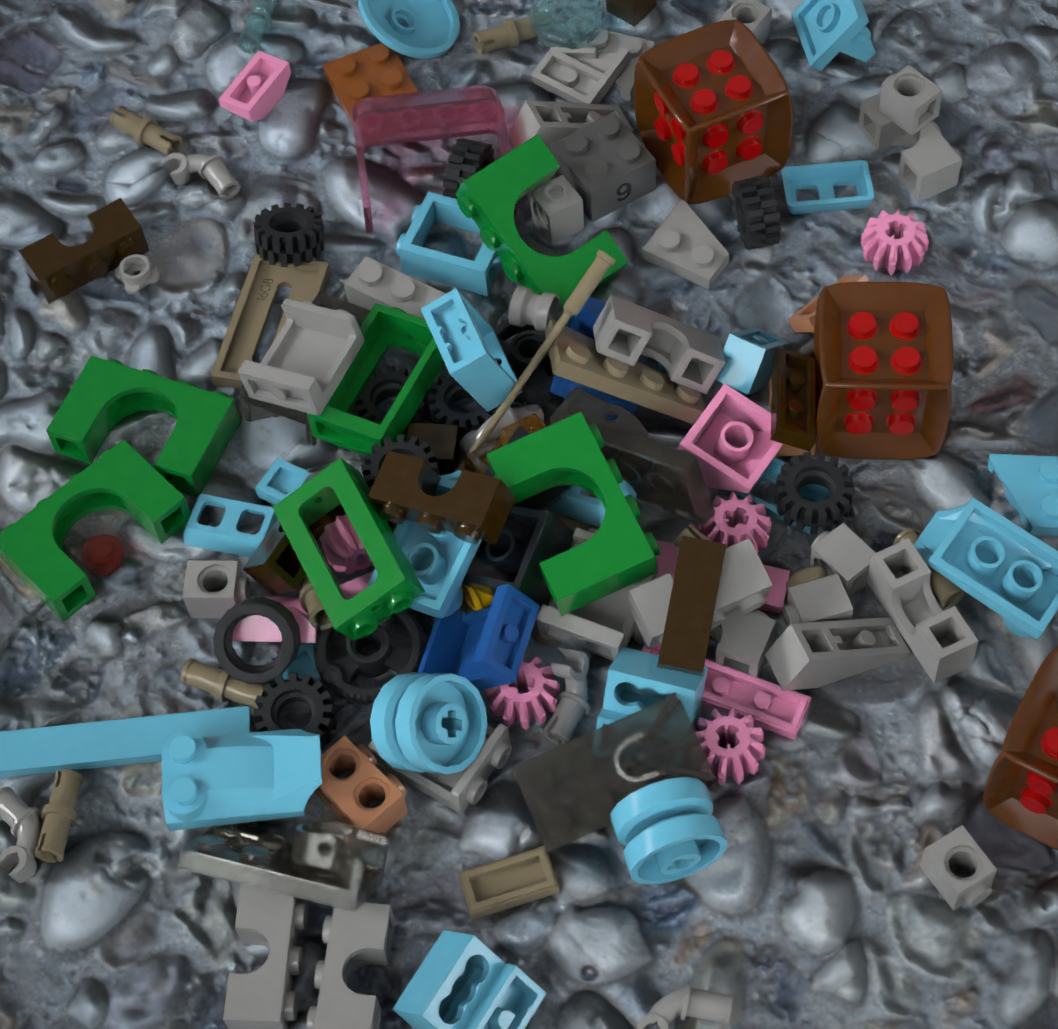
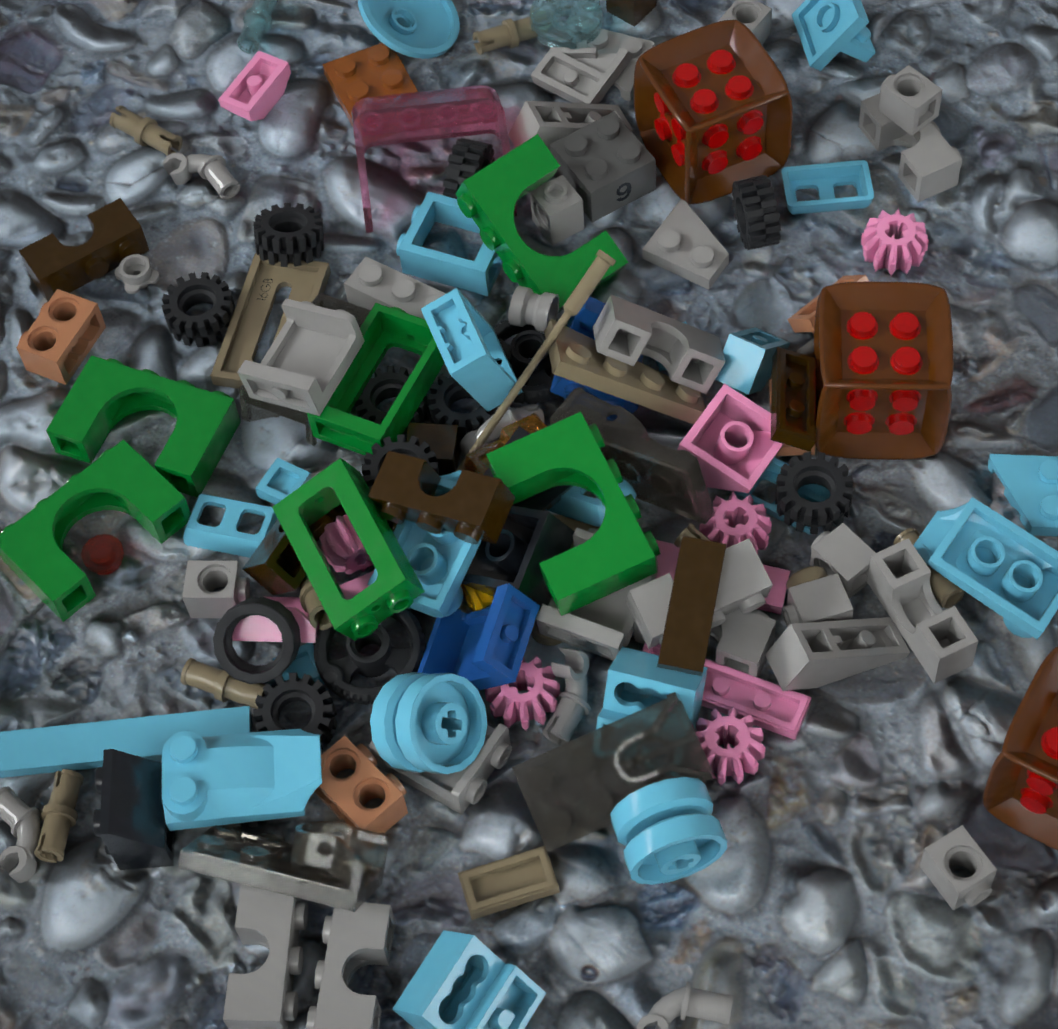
(61, 336): none -> nougat brick
(132, 812): none -> black slope
(197, 292): none -> black tyre

